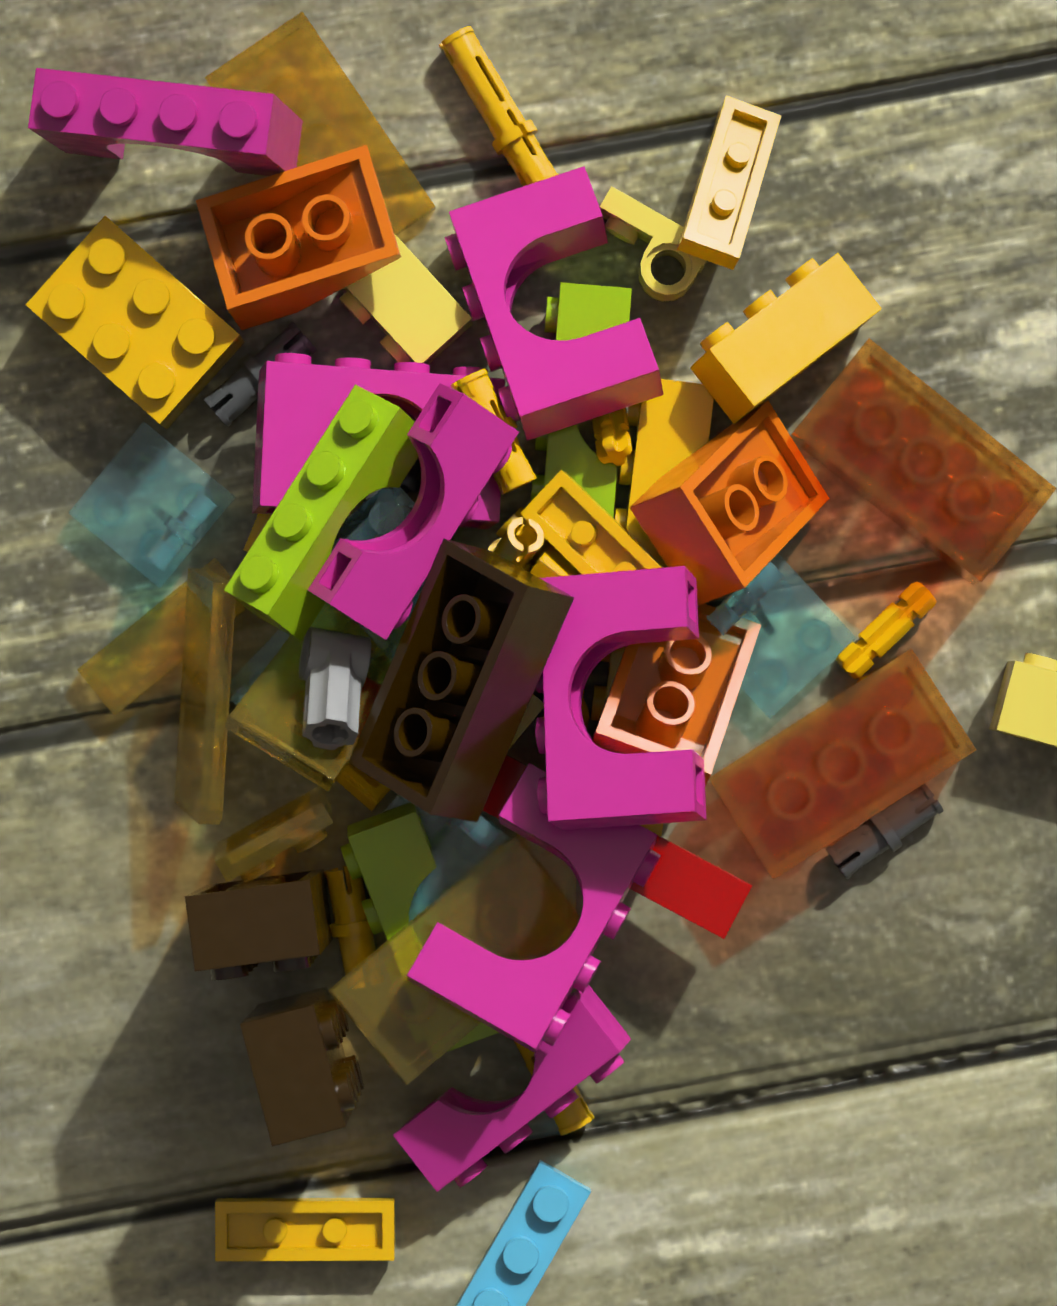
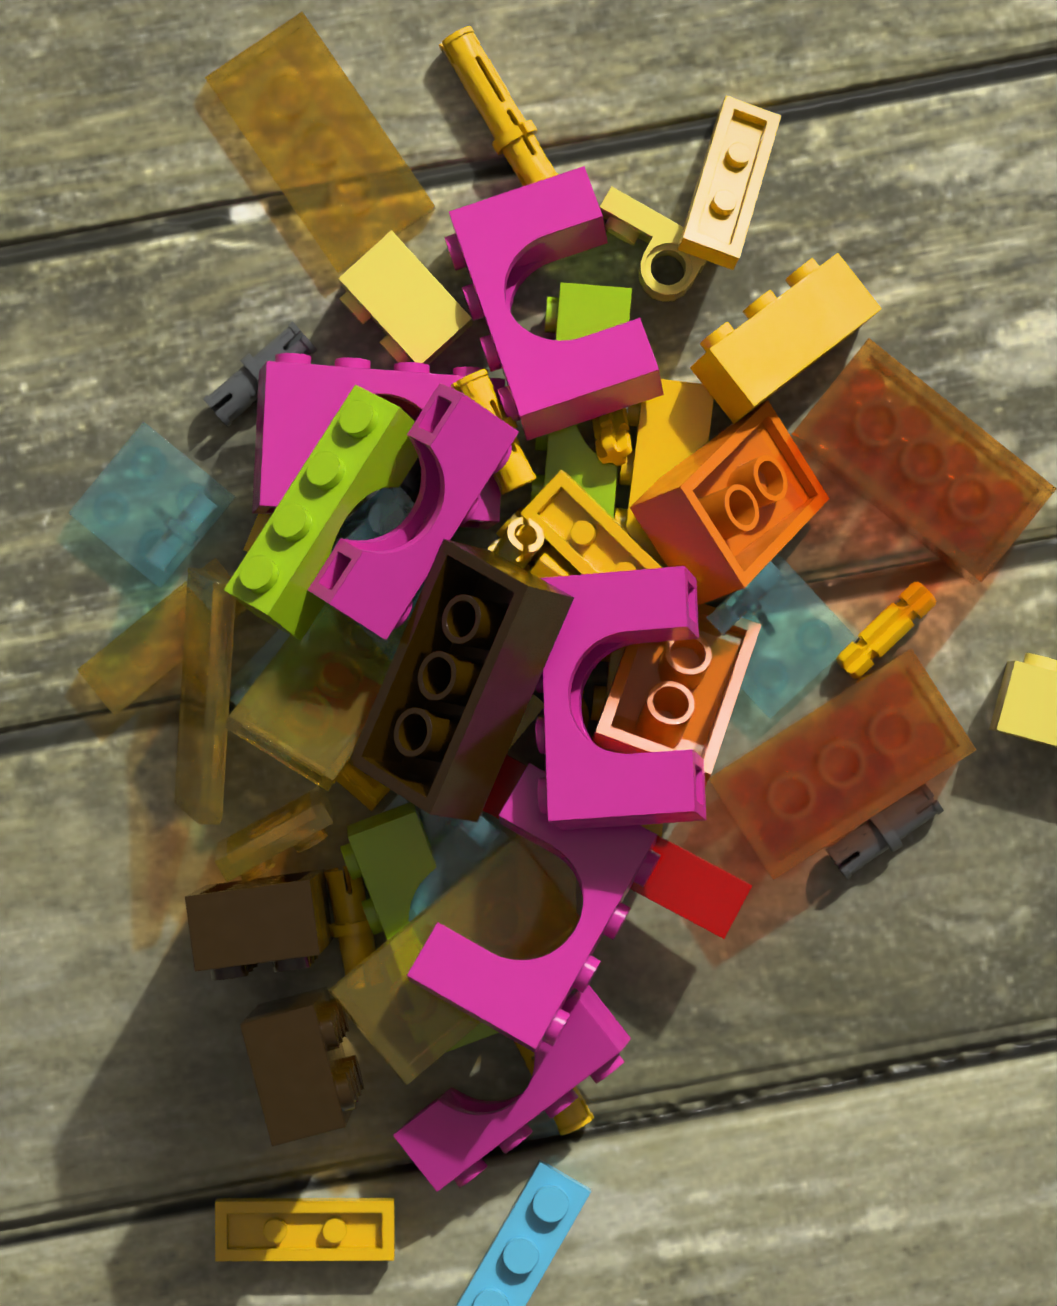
(105, 112): dark pink arch -> none
(135, 322): yellow brick -> none
(298, 236): orange slope -> none
(334, 674): light grey piece -> none

